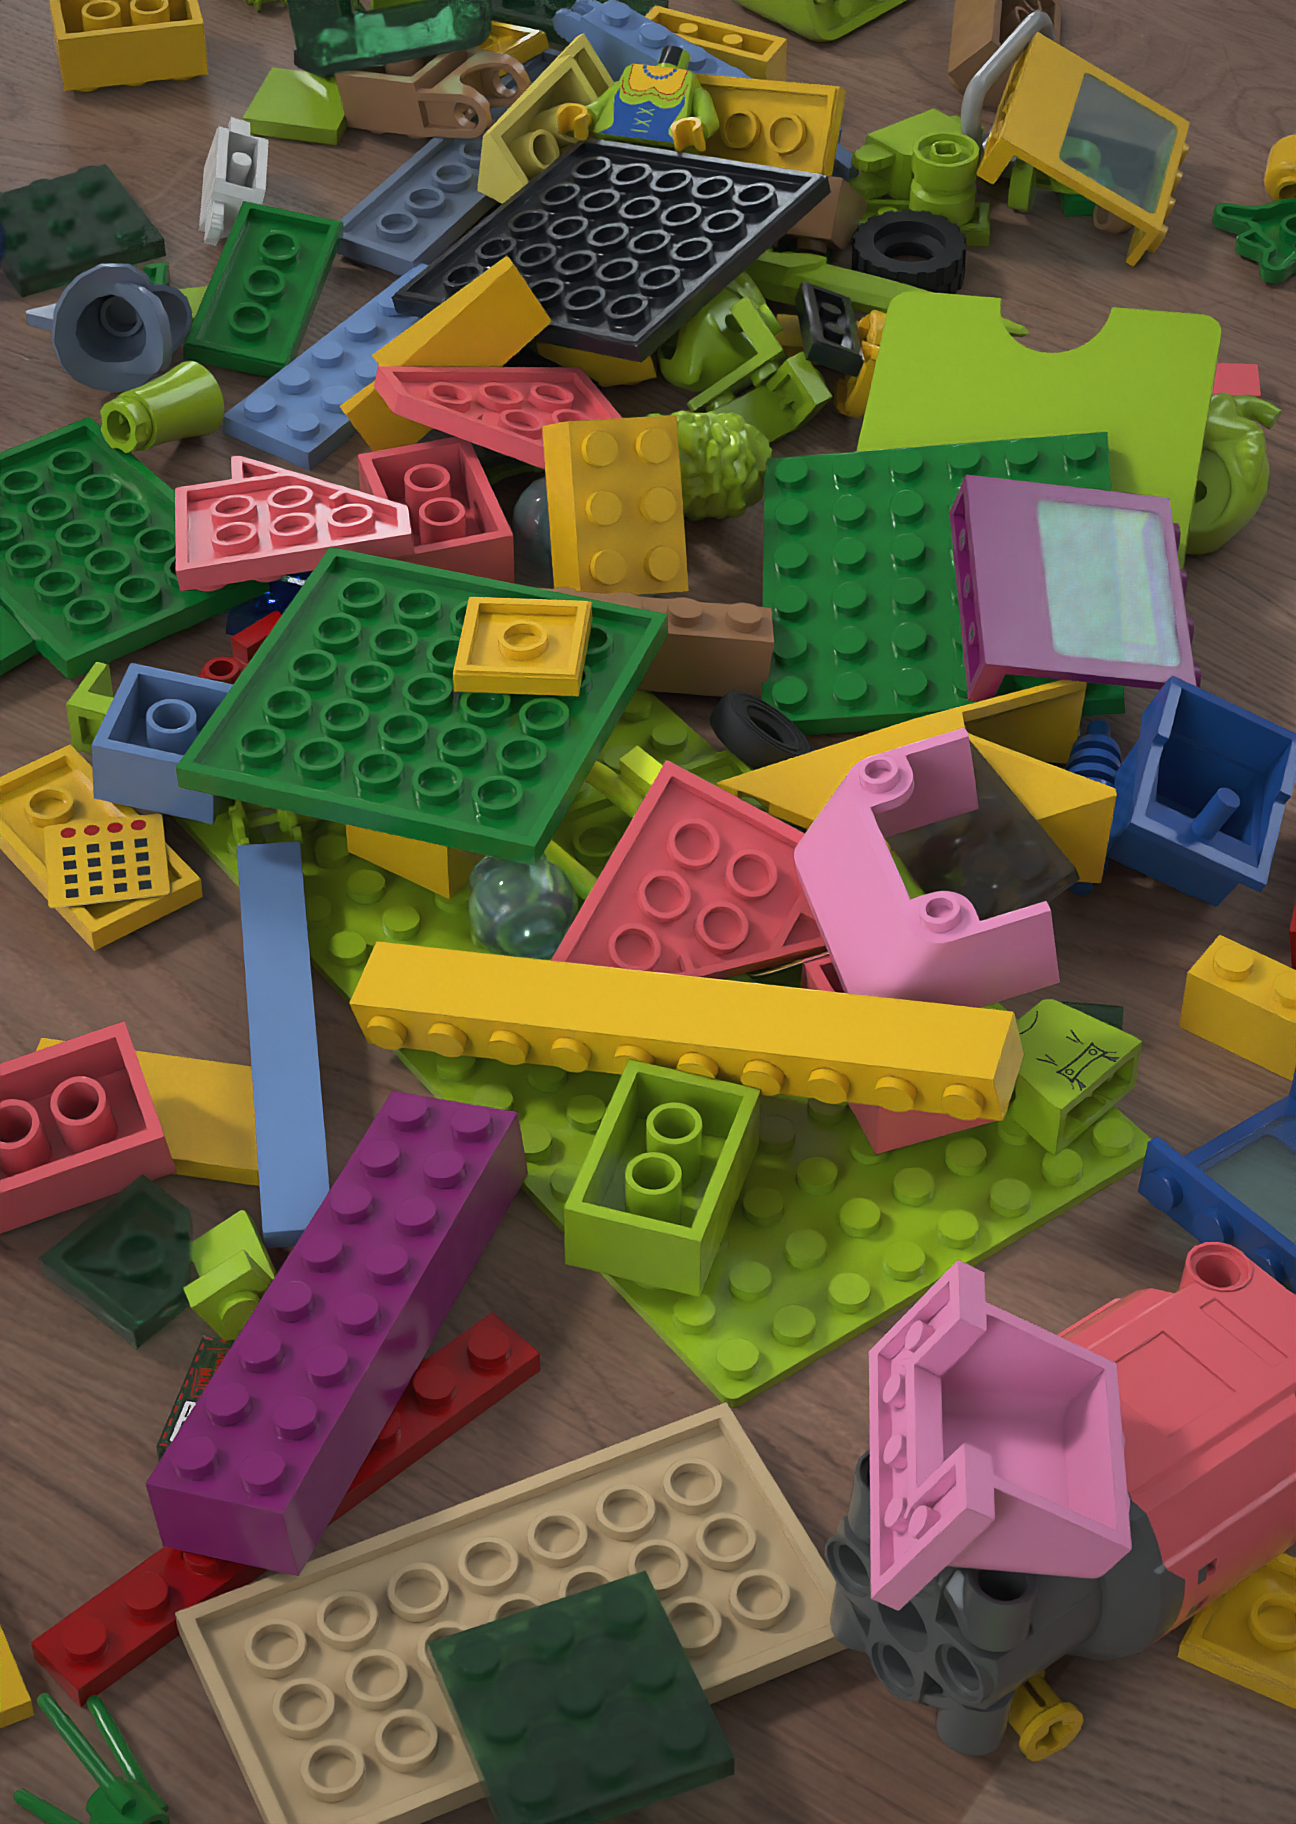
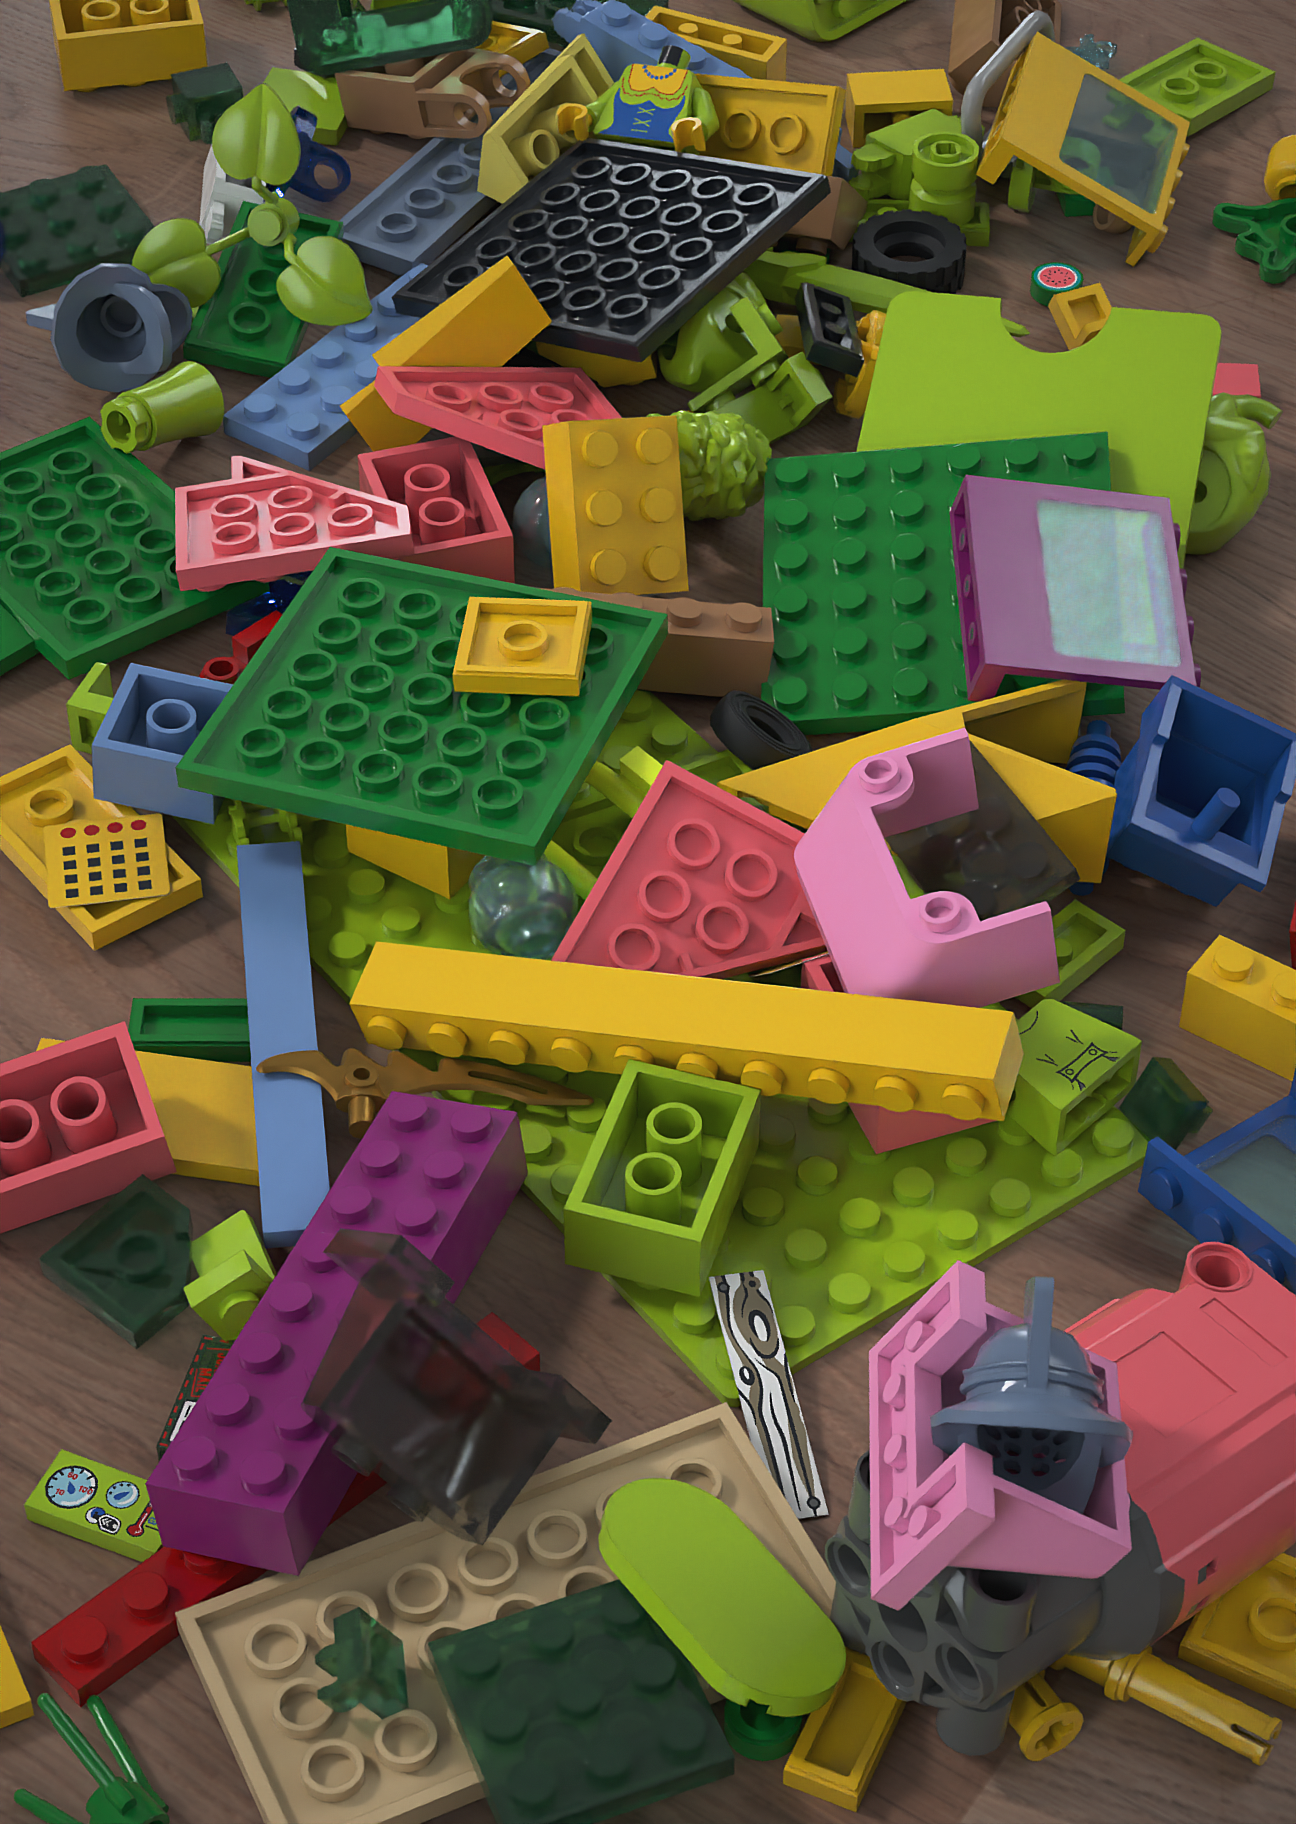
(96, 1506): none -> lime tile
(192, 1028): none -> green tile
(202, 98): none -> clear green brick
(260, 143): none -> lime plant
(311, 156): none -> clear blue tile
(363, 1085): none -> pearl gold piece
(366, 1664): none -> clear green tile
(432, 1395): none -> clear smoke windscreen
(721, 1596): none -> lime tile
(759, 1734): none -> green tile
(767, 1388): none -> sticker
(845, 1737): none -> yellow tile
(892, 96): none -> yellow brick
(1032, 1397): none -> sand blue helmet
(1054, 279): none -> tile
(1080, 313): none -> yellow bracket
(1082, 946): none -> lime plate
(1095, 53): none -> clear light blue plant
(1165, 1103): none -> clear green tile
(1182, 1699): none -> yellow pin
(1201, 82): none -> lime tile

